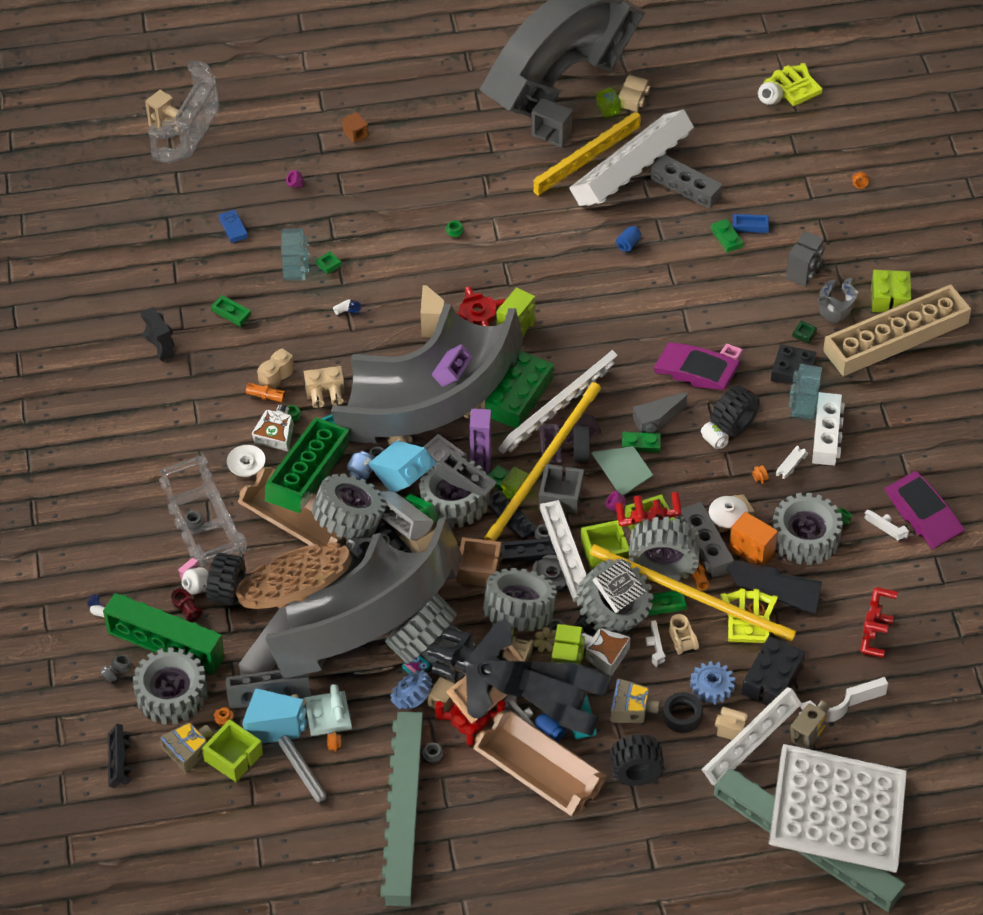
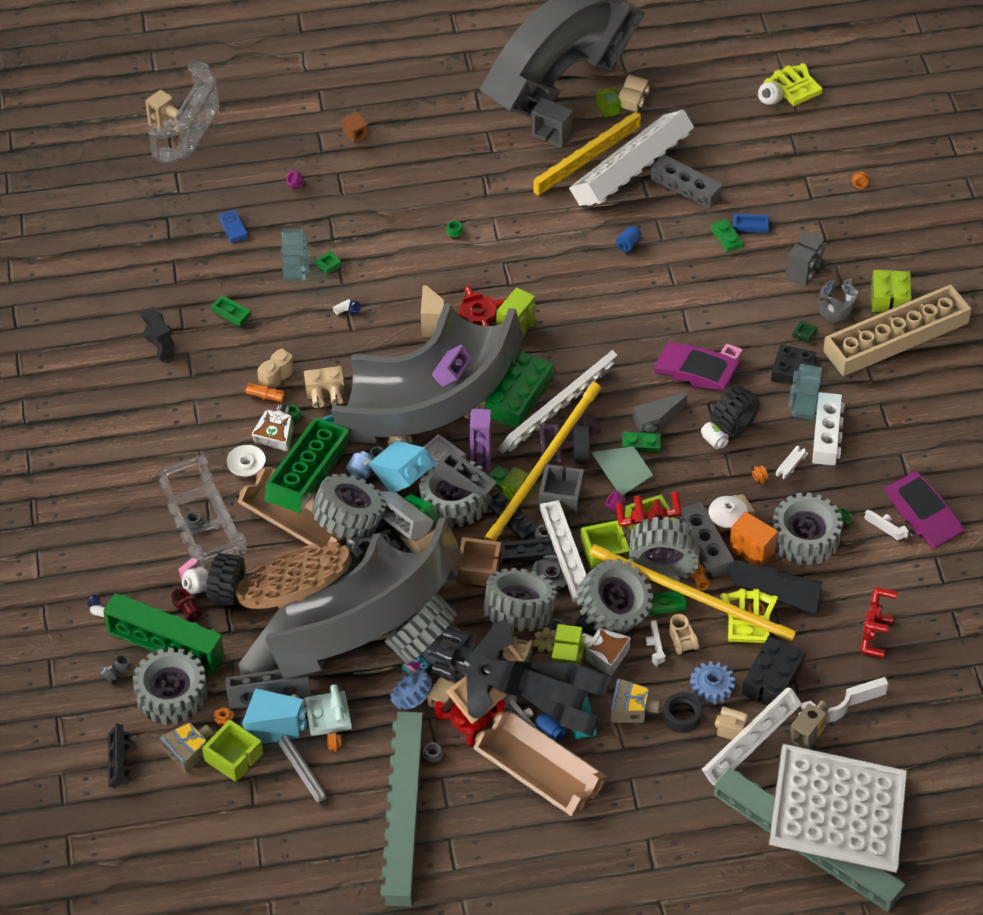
(619, 585): tile -> none
(637, 760): black tyre -> none

